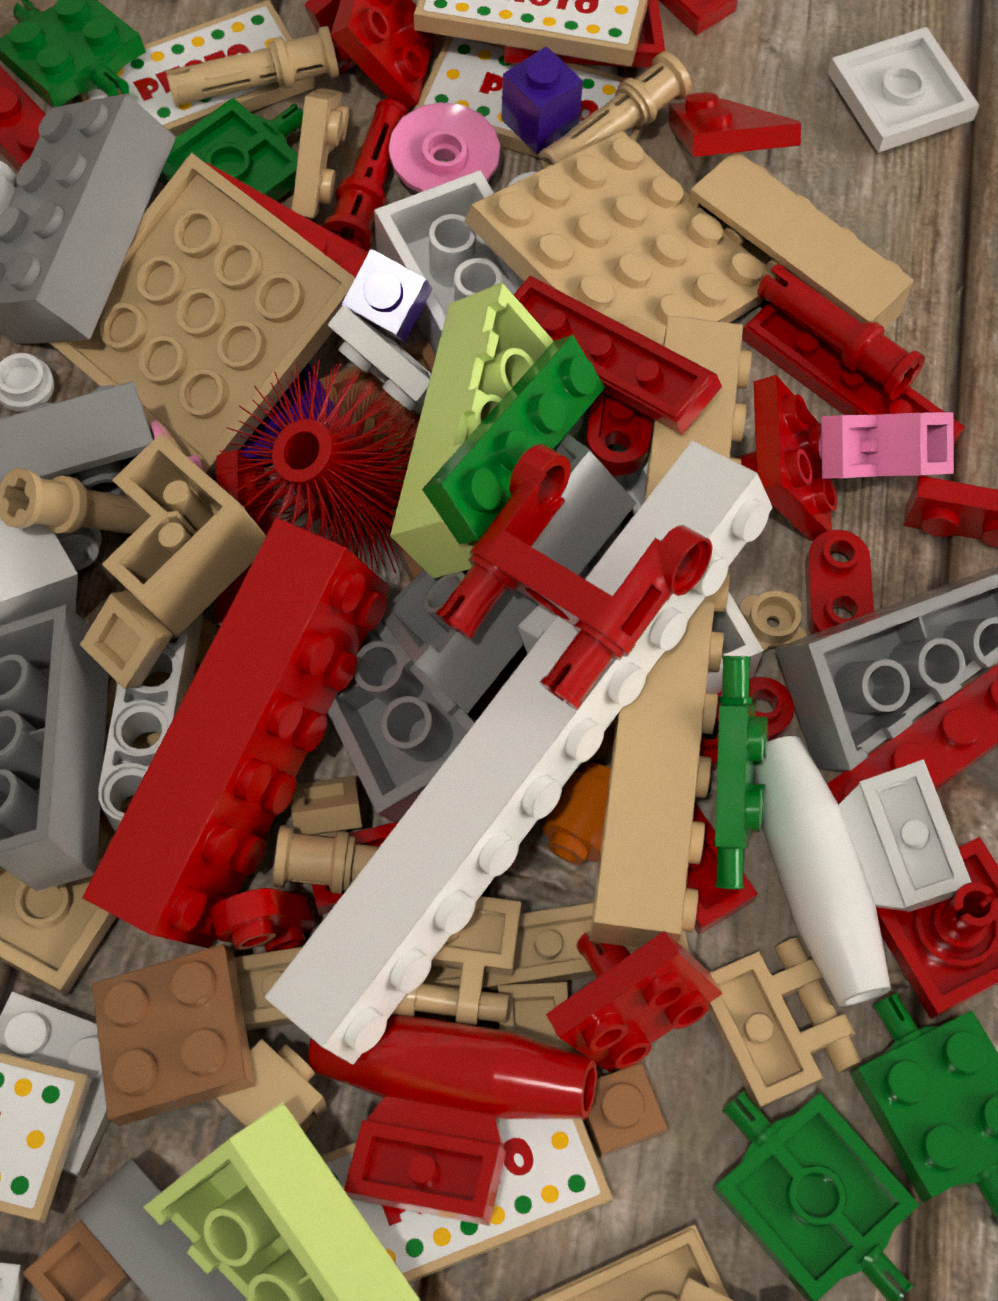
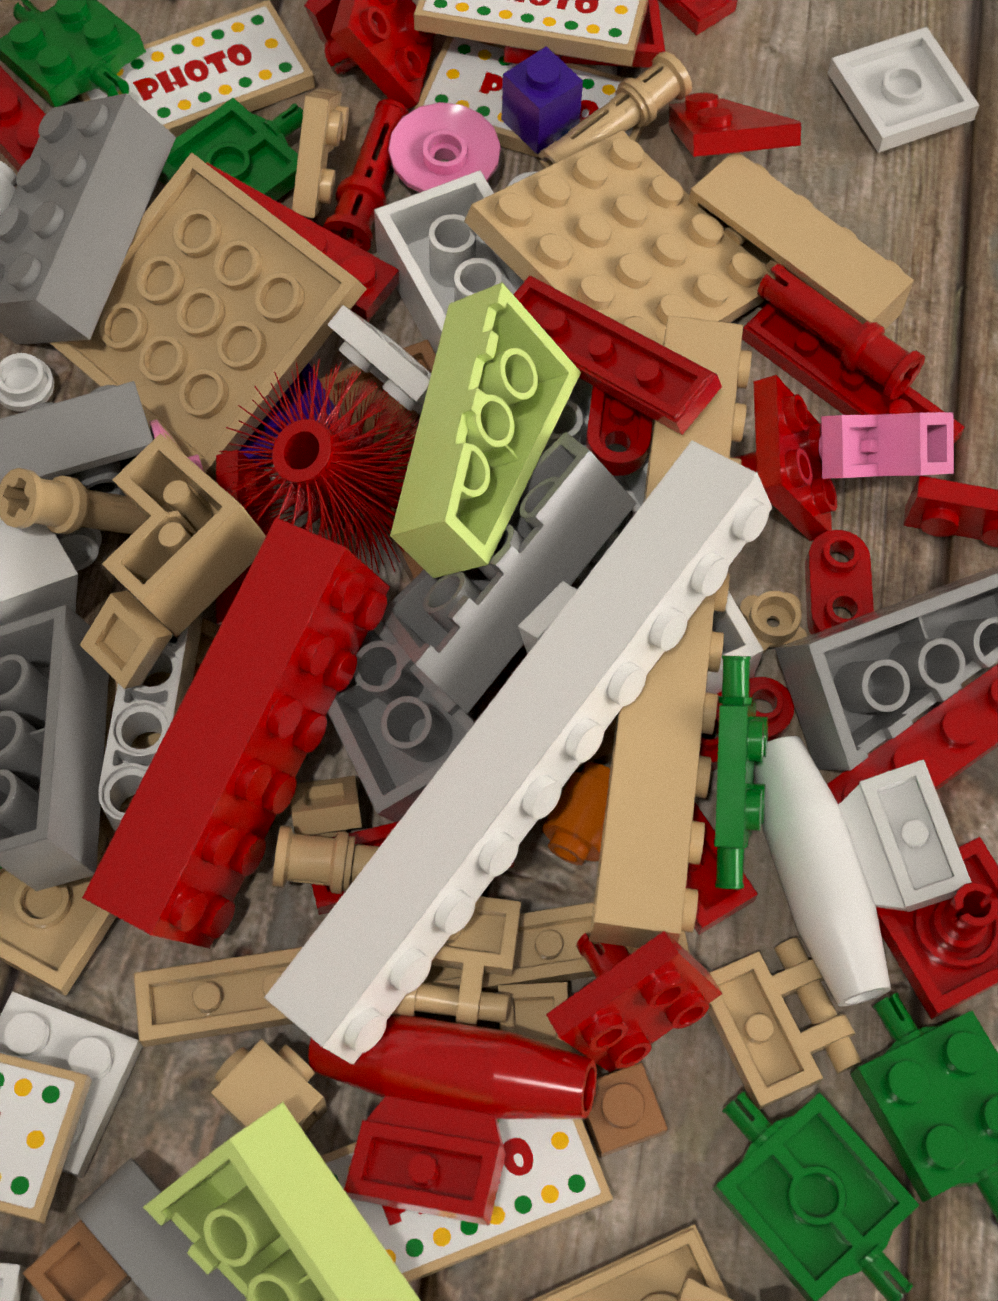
(172, 1035): medium nougat plate -> none
(263, 919): red plate -> none
(279, 63): tan pin -> none
(387, 295): brick -> none
(536, 411): green plate -> none
(604, 623): red connector -> none

